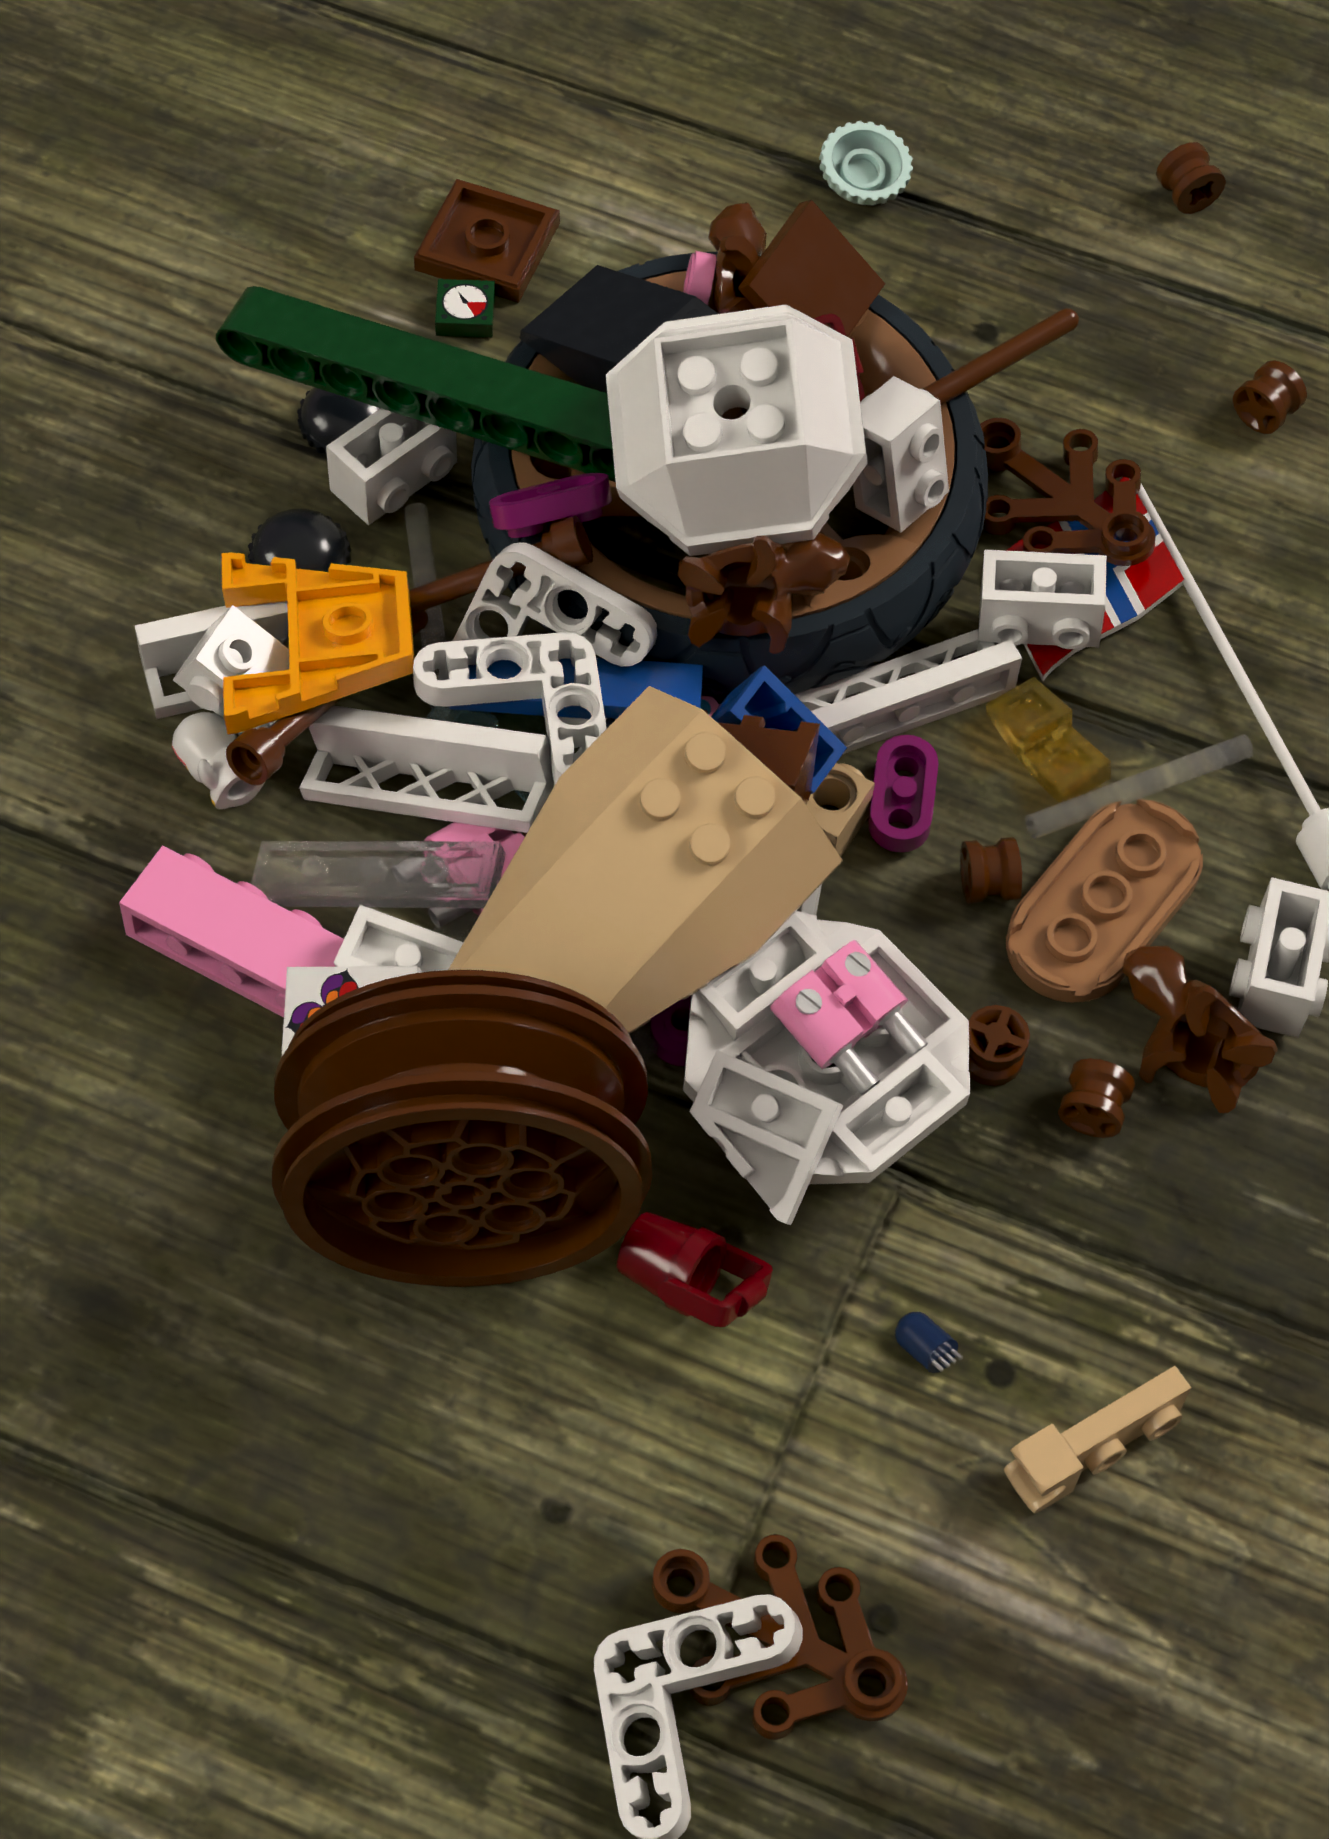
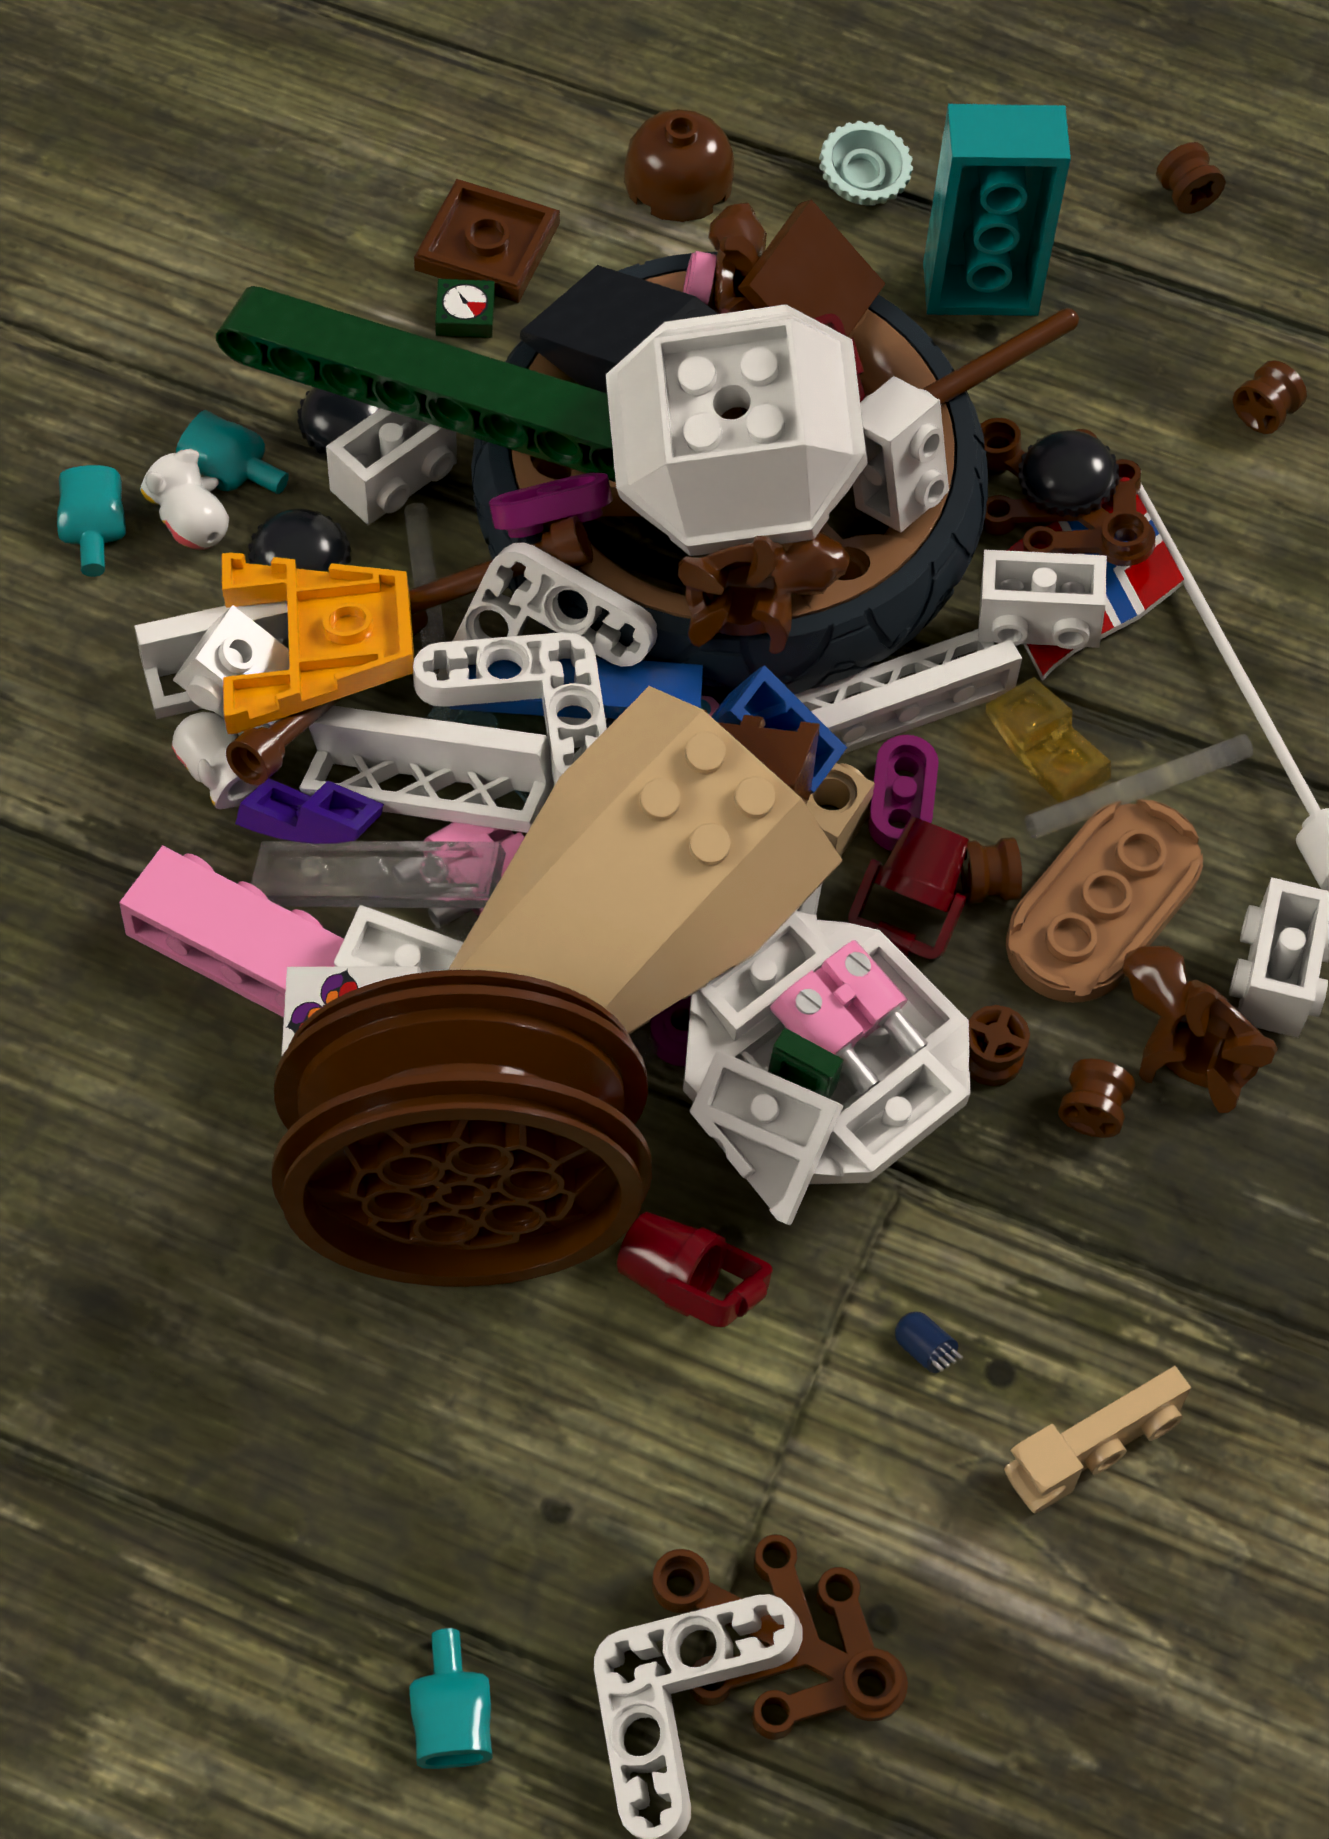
(90, 513): none -> teal piece
(185, 500): none -> white animal
(230, 453): none -> teal piece
(324, 818): none -> dark purple slope
(451, 1709): none -> teal piece
(679, 165): none -> reddish brown cylinder
(805, 1064): none -> dark green tile
(924, 868): none -> dark red piece
(995, 208): none -> teal brick
(1068, 473): none -> black hat

